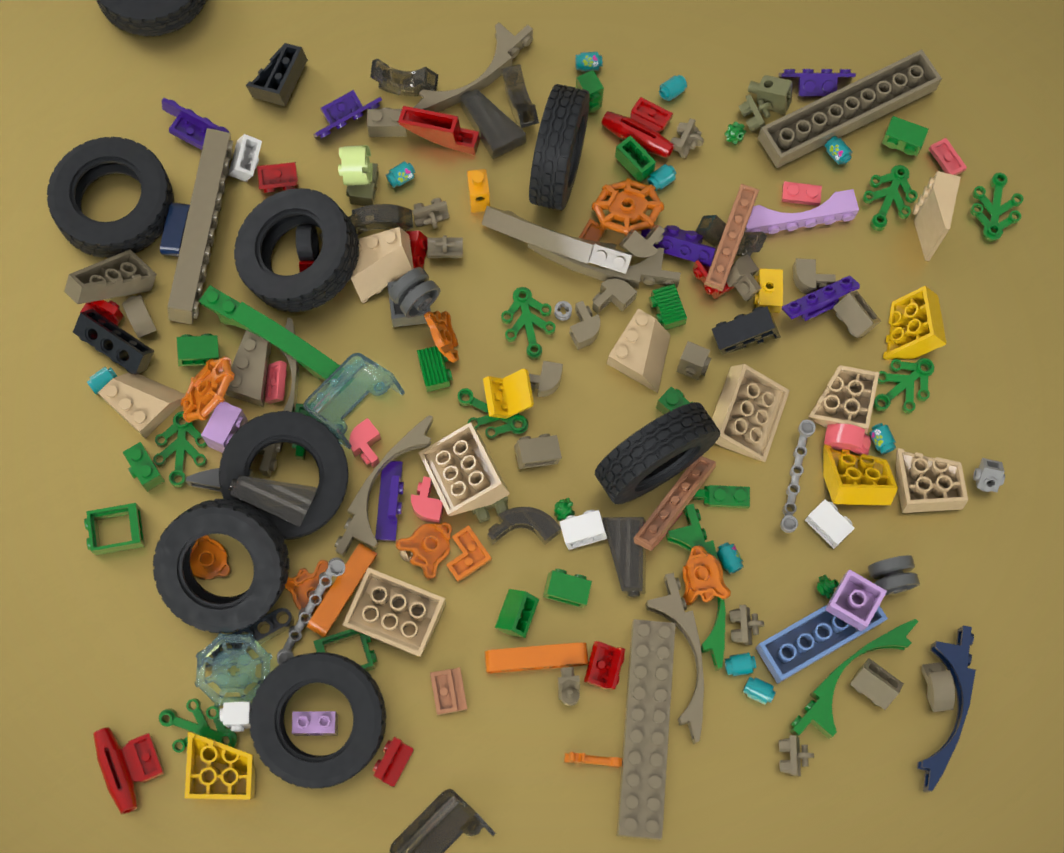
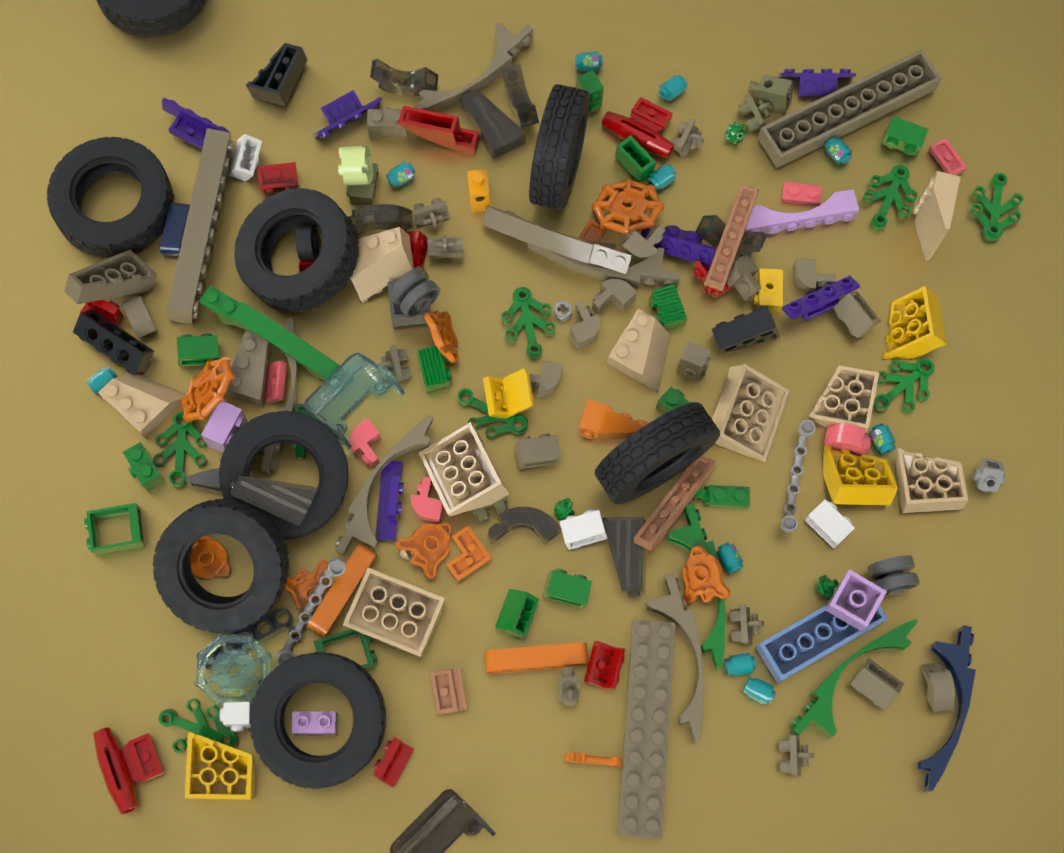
(392, 363): none -> dark tan hips
(603, 423): none -> orange wedge

